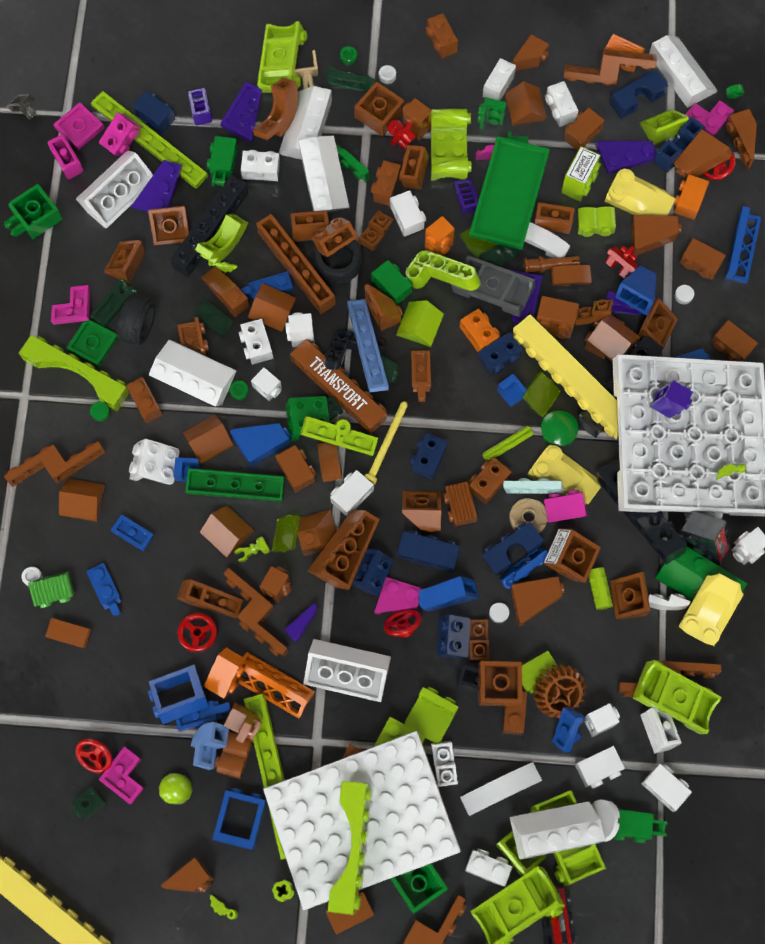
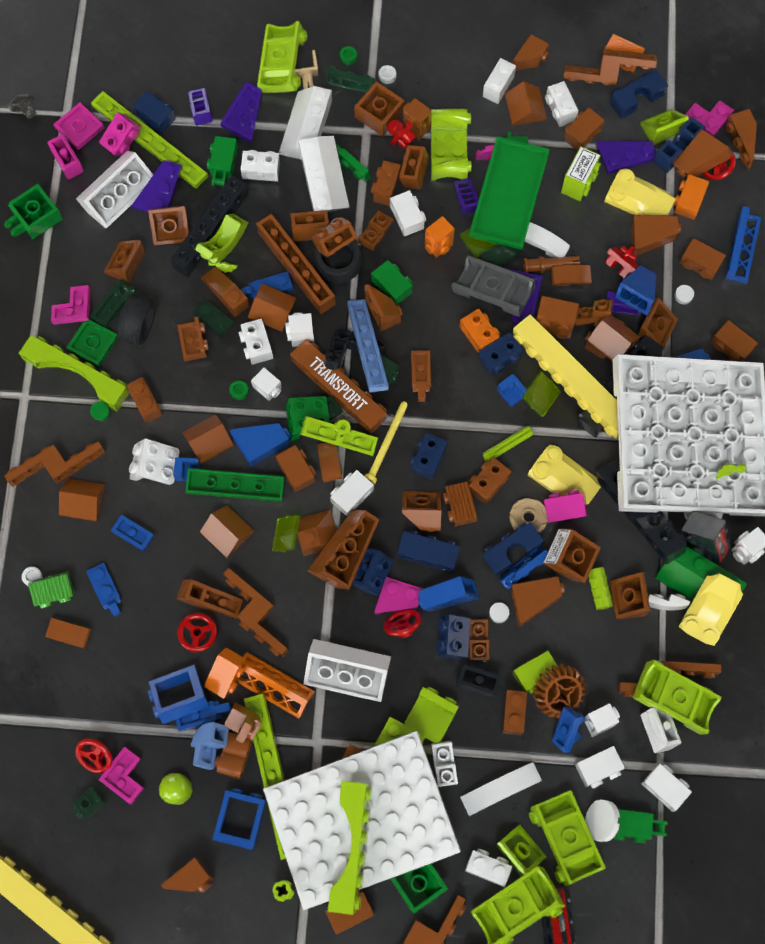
(192, 373): white slope -> none
(221, 909): lime piece -> none
(254, 548): lime piece -> none
(276, 584): dark orange brick -> none
(283, 111): dark orange arch -> none
(299, 625): dark purple slope -> none
(420, 322): lime slope -> none
(430, 264): lime beam -> none
(441, 35): dark orange brick -> none
(492, 112): green bracket -> none
(499, 683): dark orange brick -> none
(525, 486): light aqua plate -> none
(554, 217): dark orange brick -> none
(556, 830): white slope -> none
(559, 428): green dish -> none
(596, 221): lime brick -> none
(672, 399): dark purple brick -> none
(681, 70): white slope -> none
(734, 91): green tile -> none

